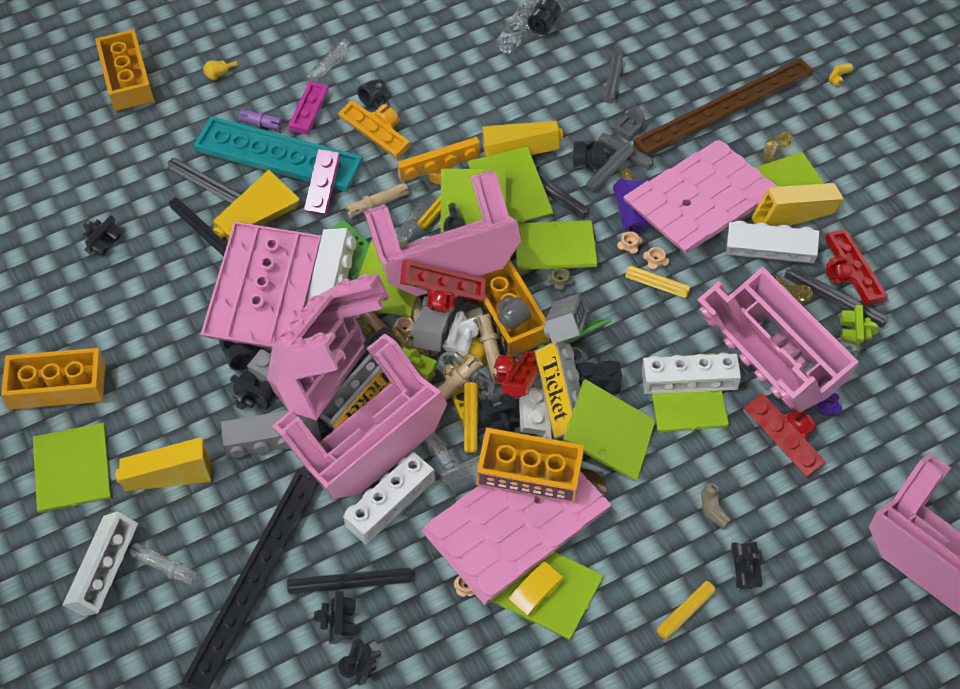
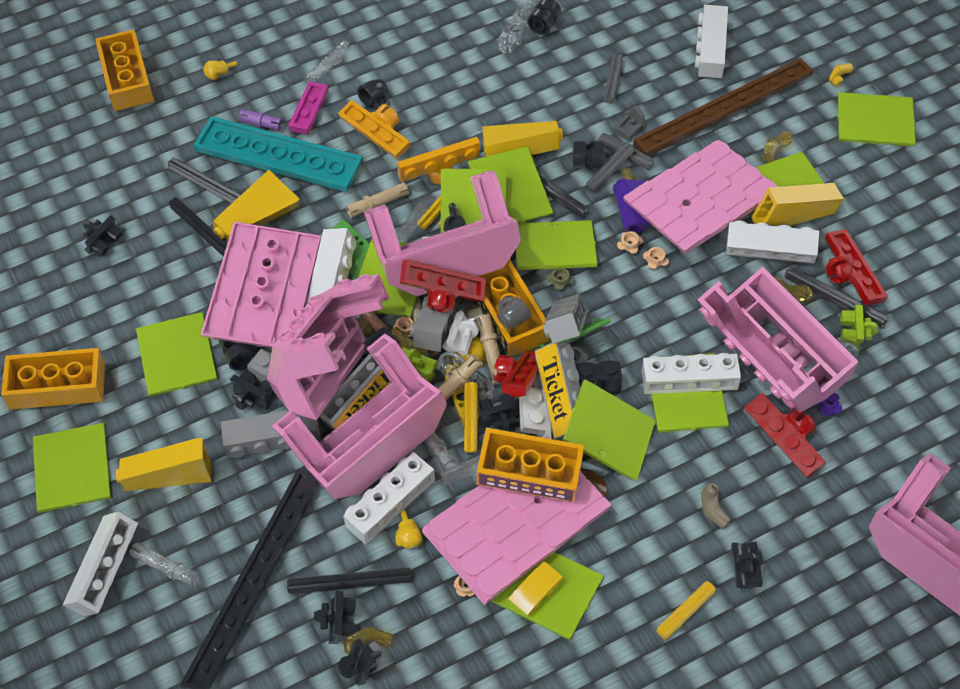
(175, 354): none -> lime piece
(322, 182): plate -> none
(366, 635): none -> clear yellow arm
(408, 533): none -> yellow piece
(657, 281): yellow axle -> none
(712, 42): none -> white brick
(876, 119): none -> lime piece

